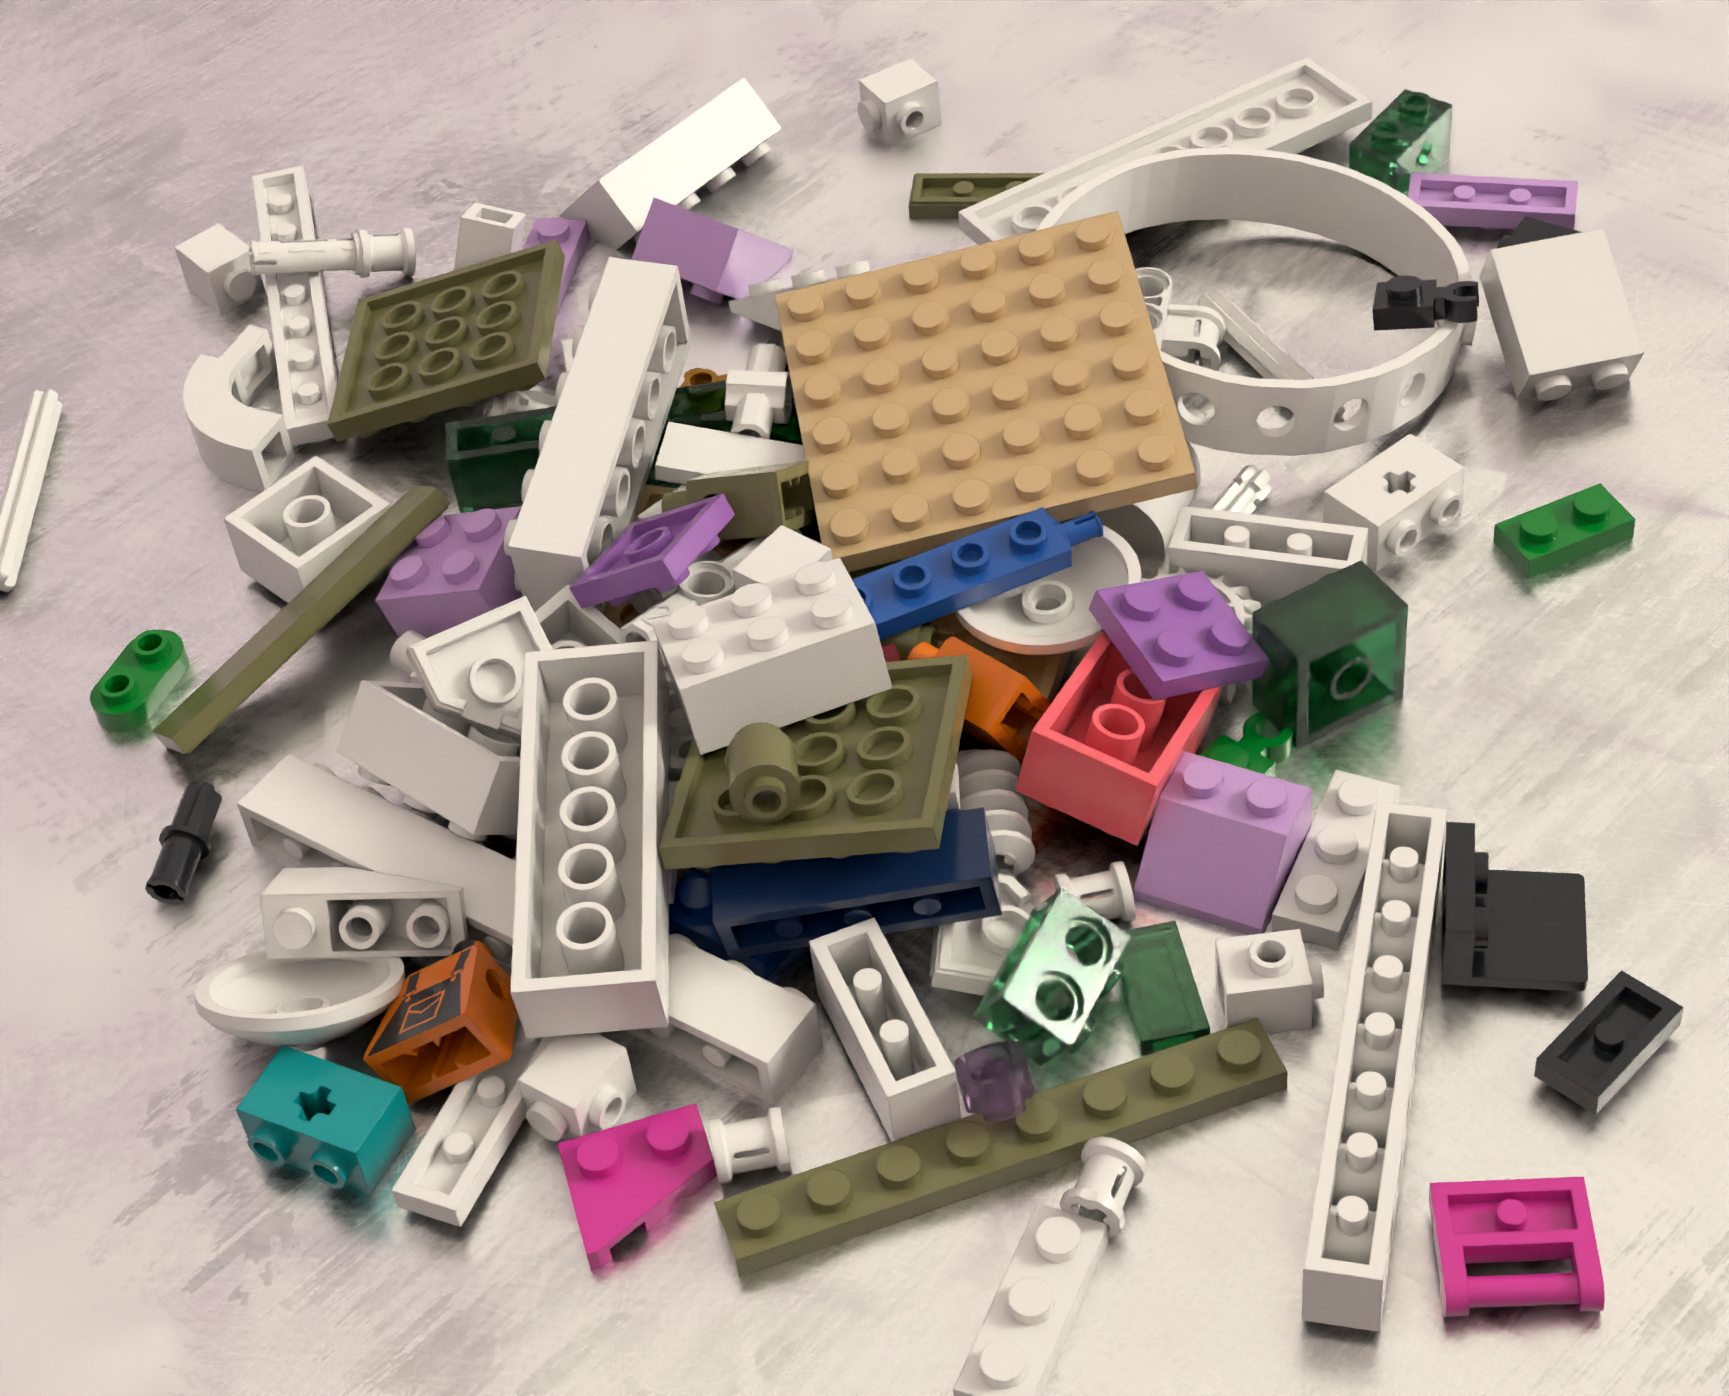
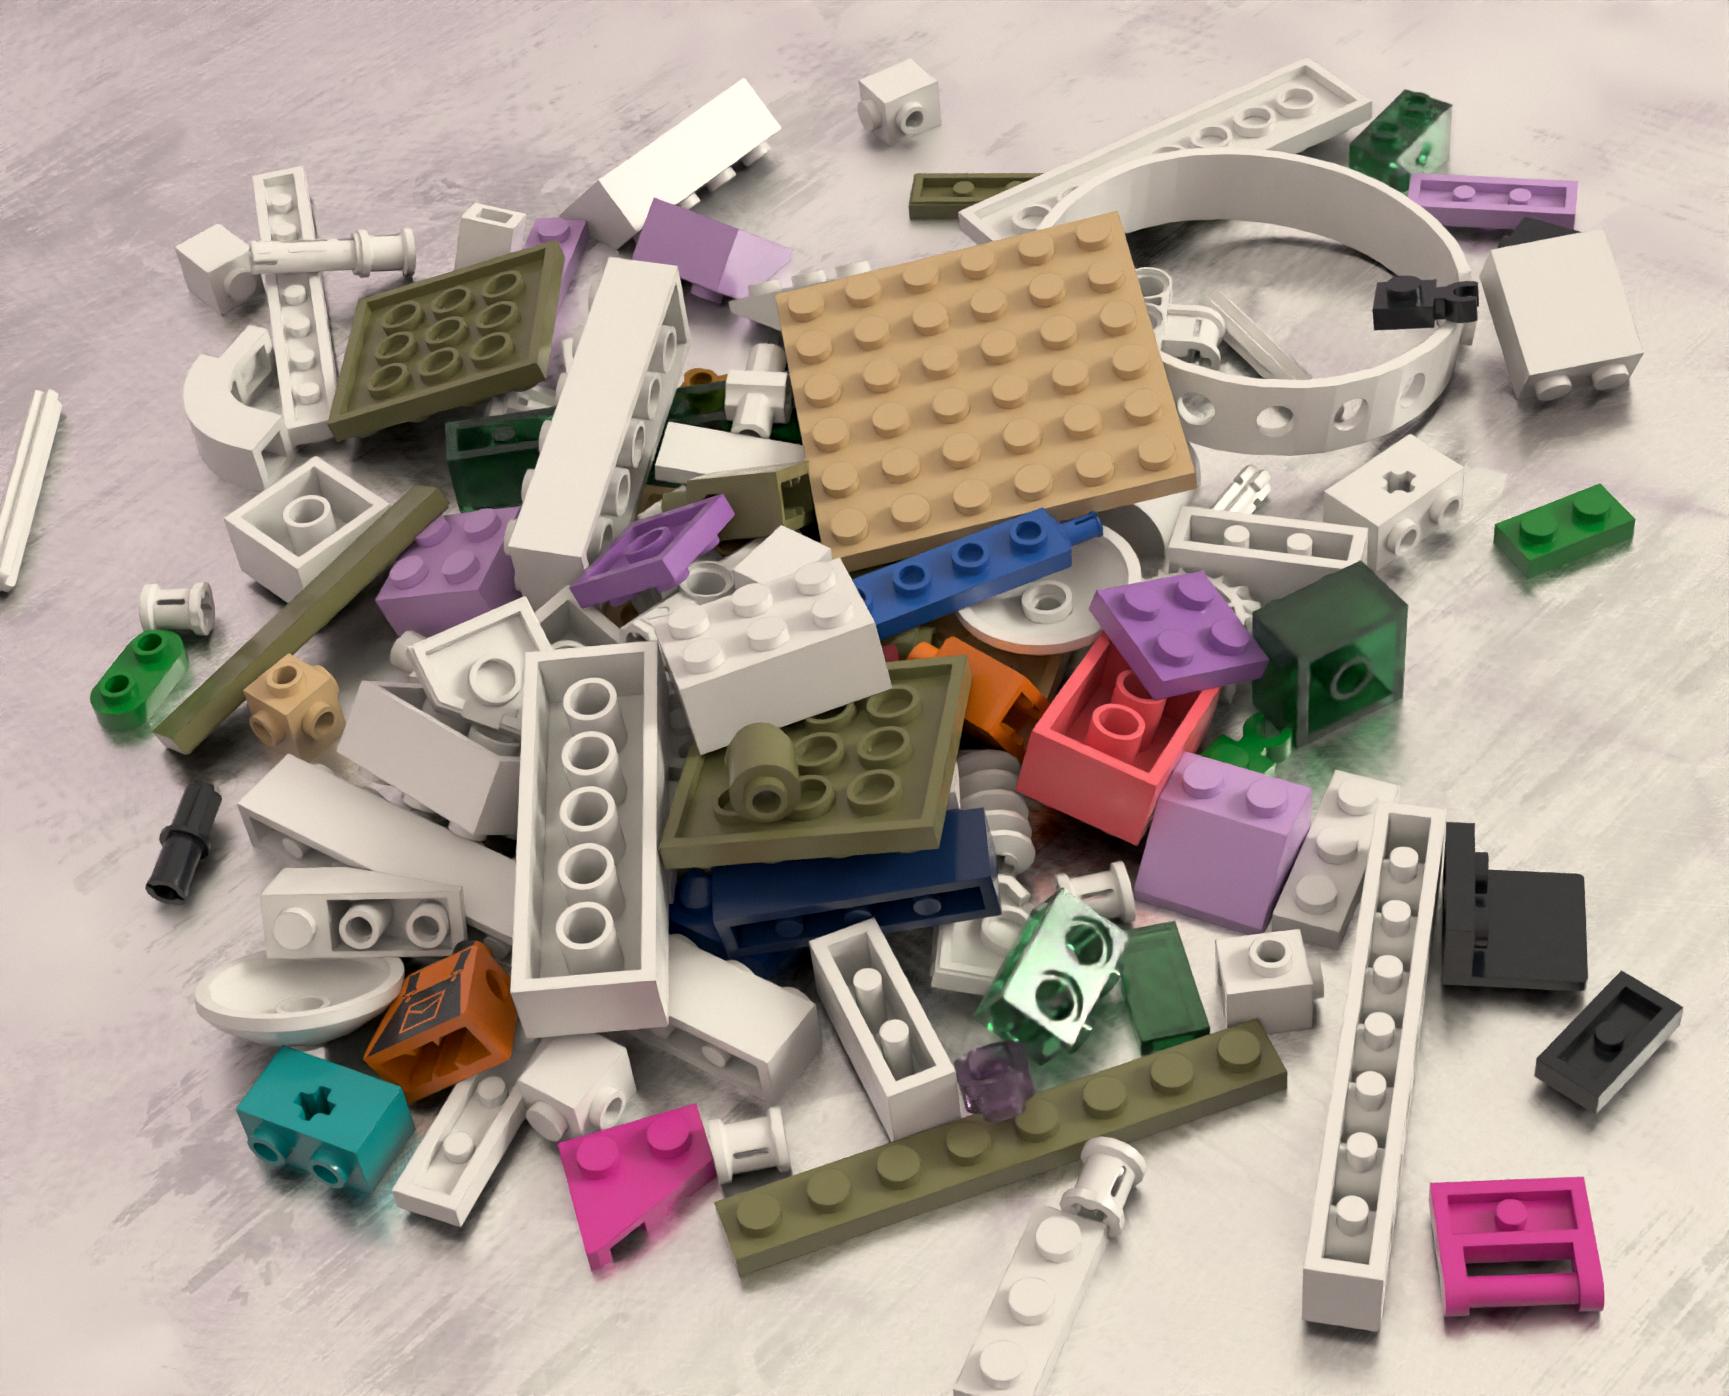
(177, 608): none -> white bush
(295, 708): none -> tan brick

